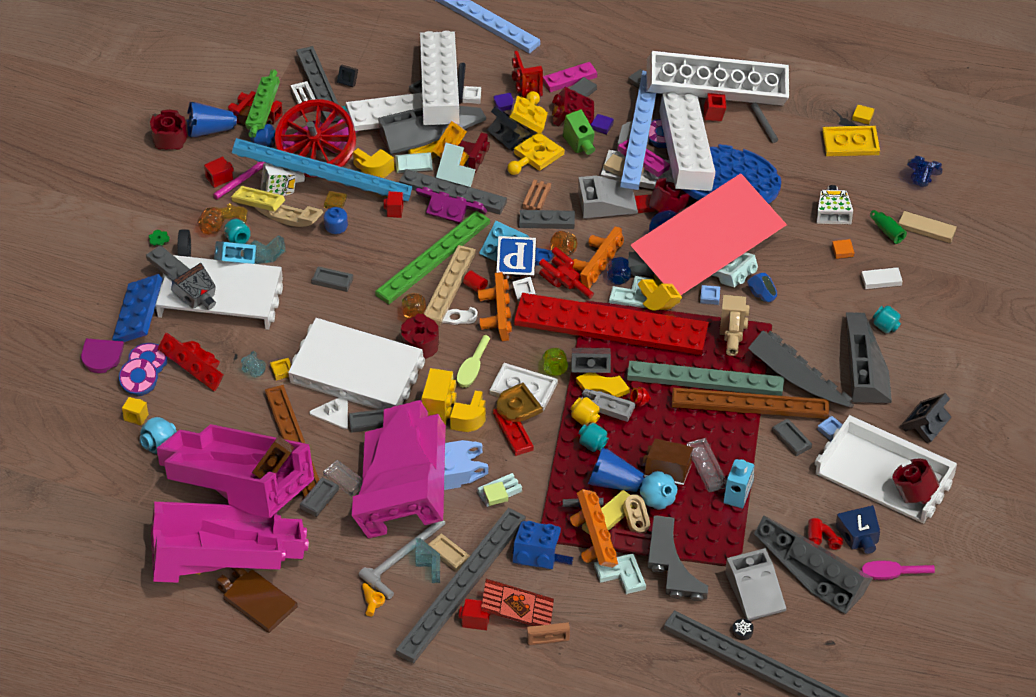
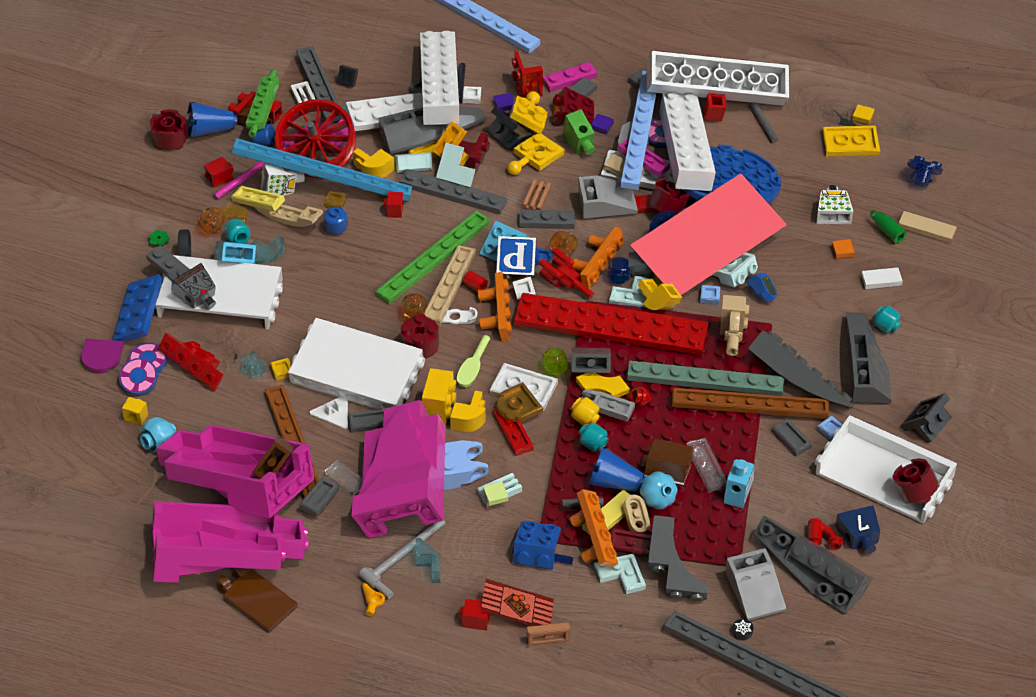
(332, 279): dark grey tile -> none
(447, 207): magenta bracket -> none
(449, 552): tan tile -> none
(460, 586): dark grey plate -> none
(891, 570): dark pink piece -> none

